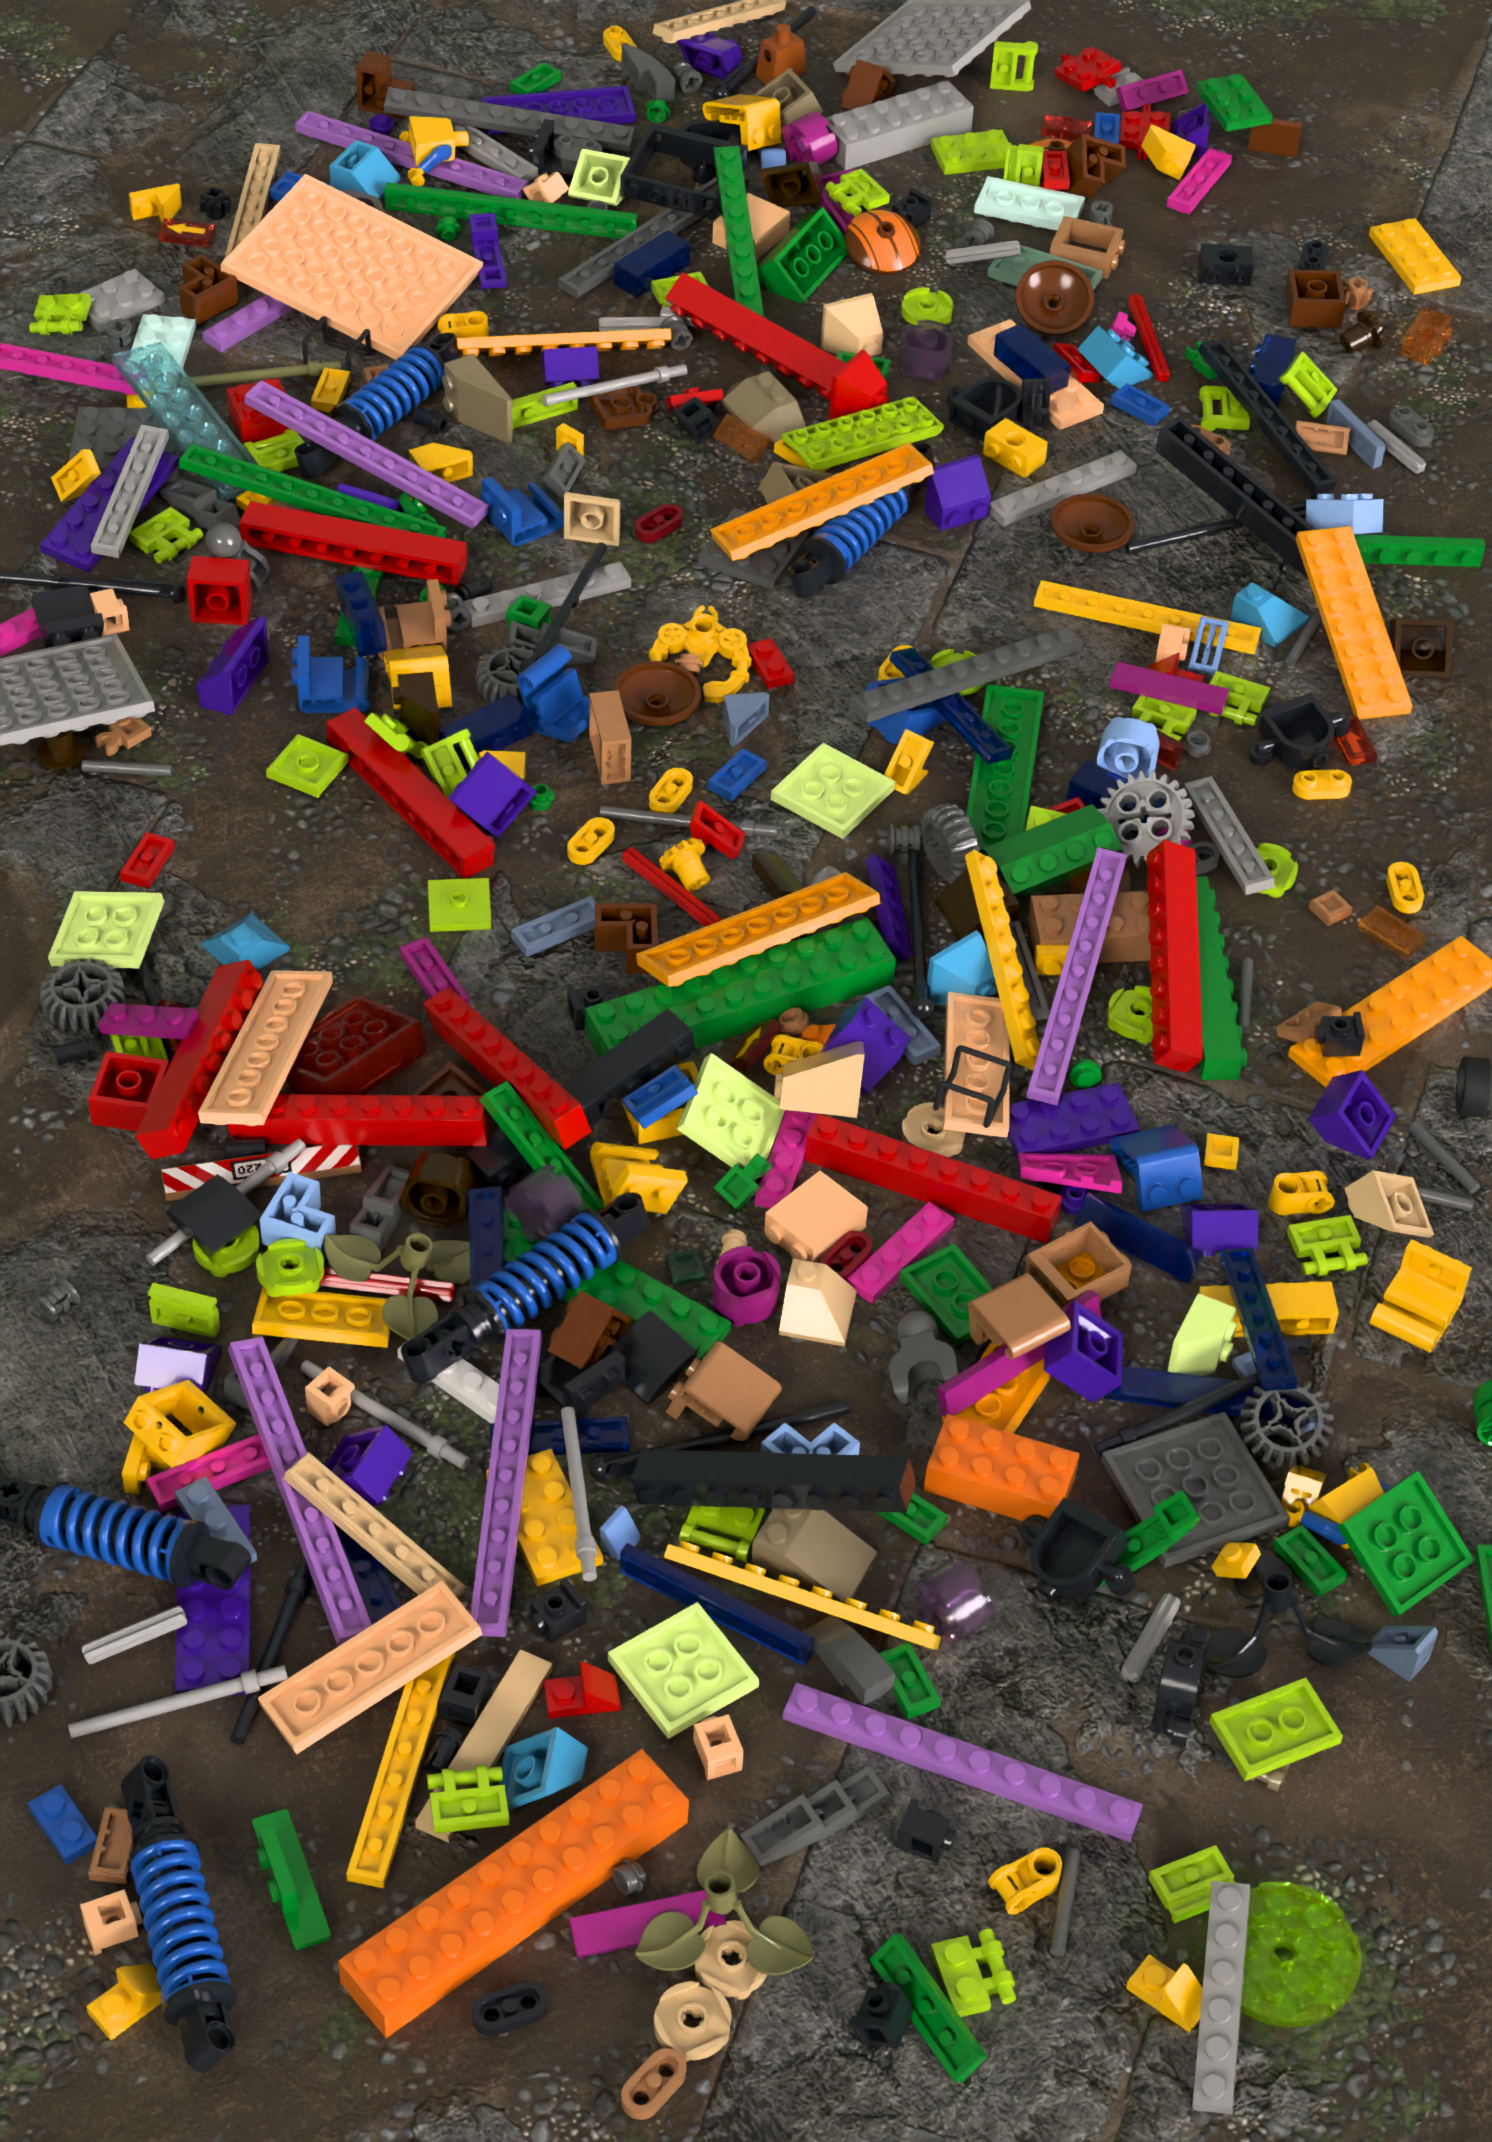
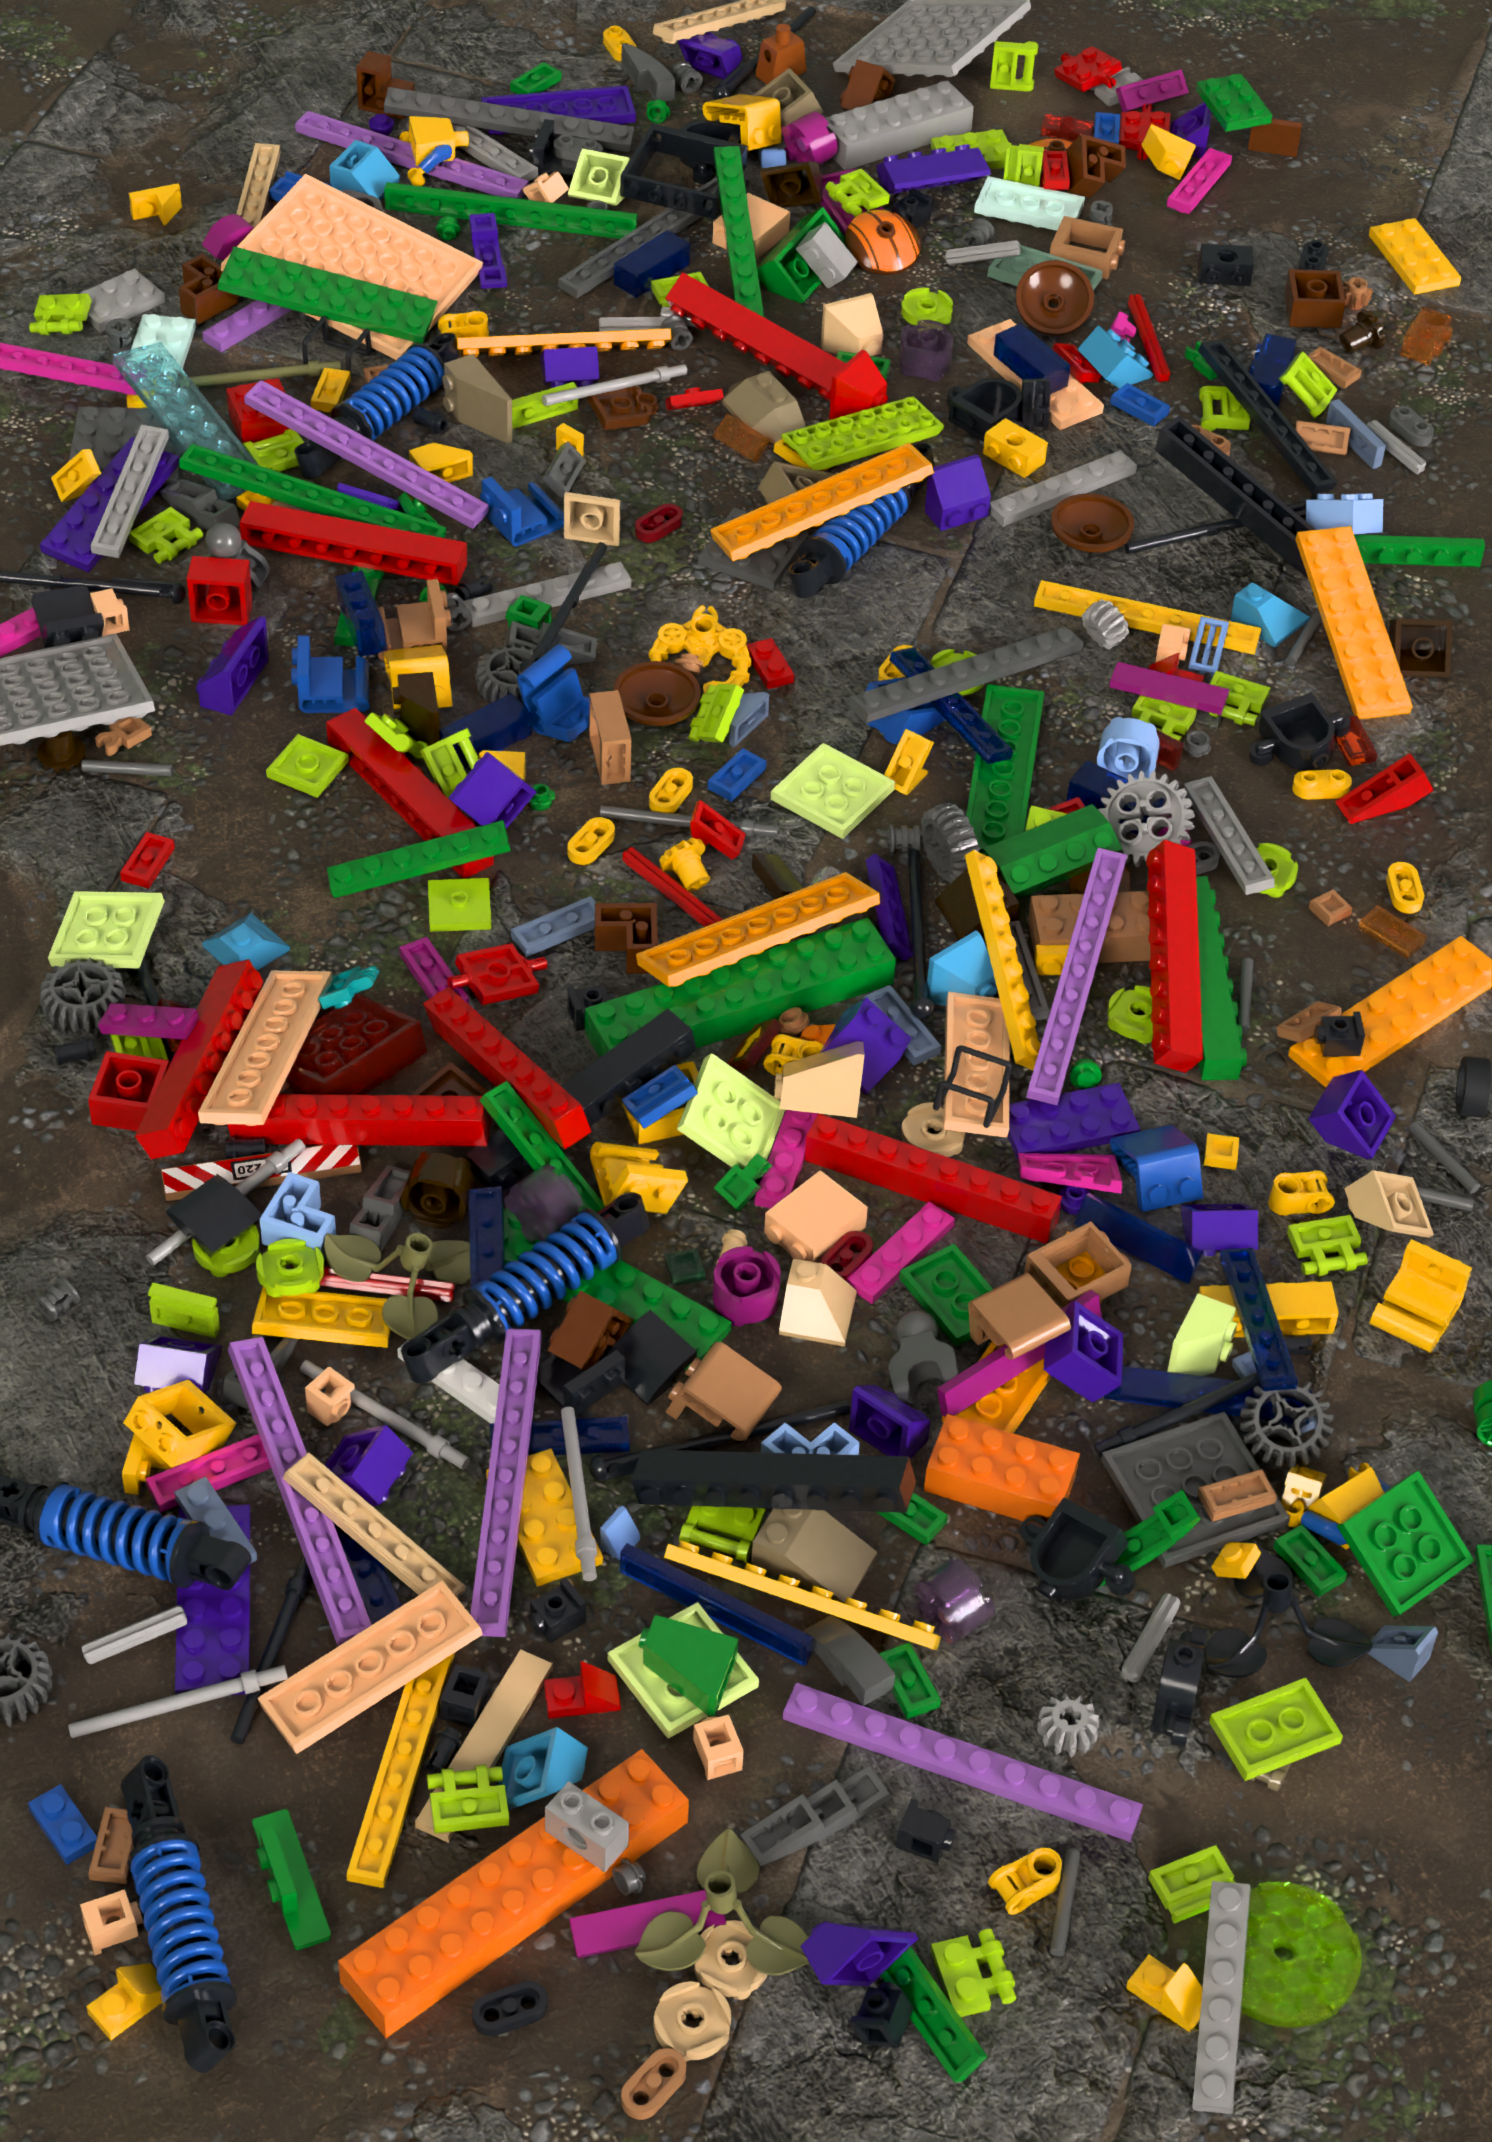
(186, 232): clear red tile -> none
(215, 203): black gear -> none
(225, 235): none -> magenta brick
(327, 295): none -> green plate
(346, 984): none -> teal hinge
(418, 859): none -> green plate
(497, 973): none -> red plate
(586, 1826): none -> light grey brick
(690, 1660): none -> green slope
(696, 420): black brick -> none
(715, 713): none -> lime plate
(826, 255): none -> light grey brick
(854, 1952): none -> dark purple slope
(887, 1422): none -> dark purple slope
(932, 170): none -> dark purple slope
(1068, 1725): none -> light grey gear
(1105, 624): none -> light grey gear
(1237, 1495): none -> medium nougat plate
(1335, 368): none -> medium nougat plate
(1386, 792): none -> red slope

